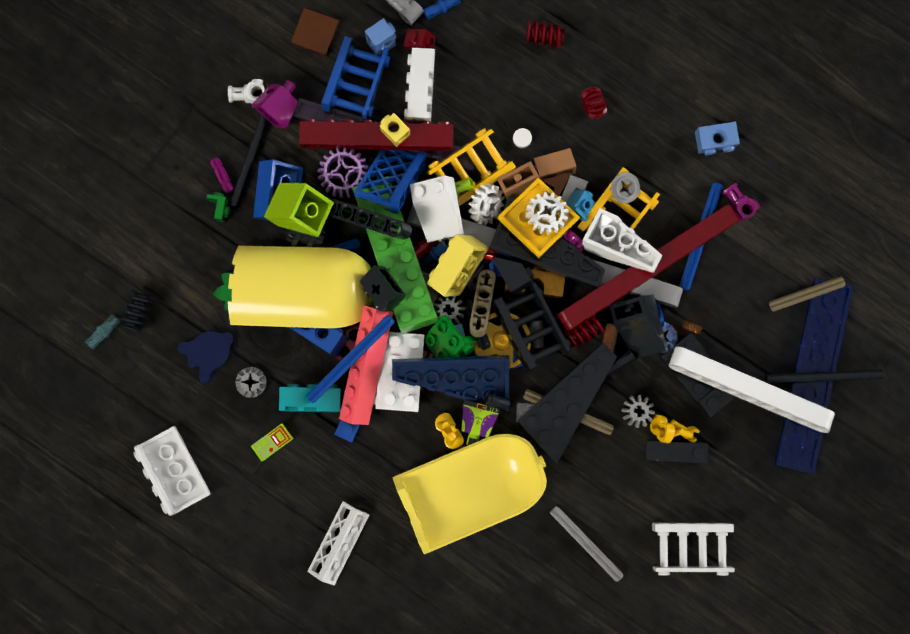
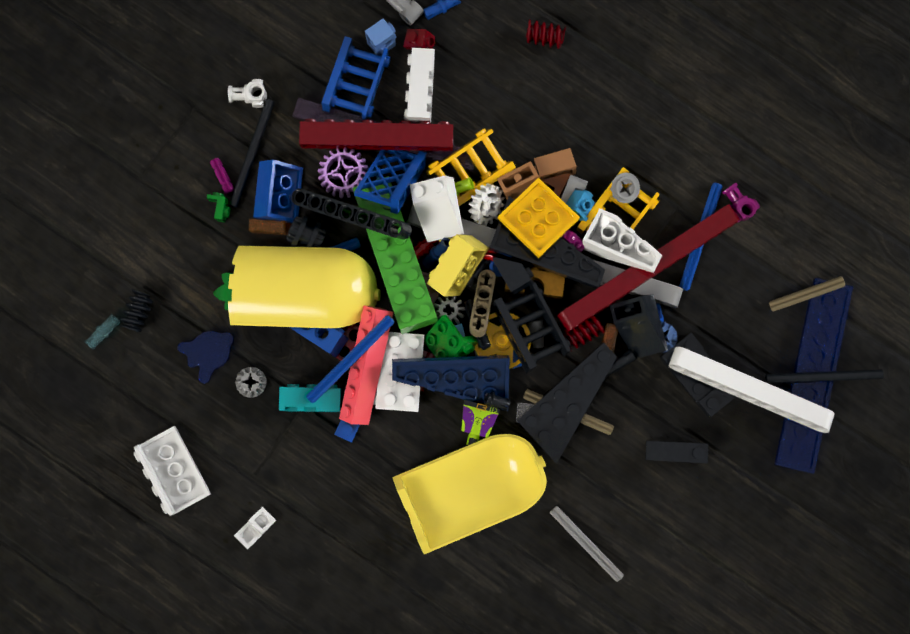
(254, 528): none -> white slope
(267, 226): none -> clear orange piece
(272, 442): lime tile -> none
(277, 104): magenta torso -> none
(299, 208): lime slope -> none
(315, 32): reddish brown tile -> none
(340, 545): white fence -> none
(382, 288): black brick -> none
(395, 137): light yellow brick -> none
(452, 436): yellow piece -> none
(522, 138): white tile -> none
(543, 205): white gear -> none
(593, 102): dark red gear -> none
(642, 406): light grey gear -> none
(666, 431): yellow piece -> none
(692, 327): clear orange tile -> none
(702, 531): white fence -> none
(727, 133): medium blue brick -> none

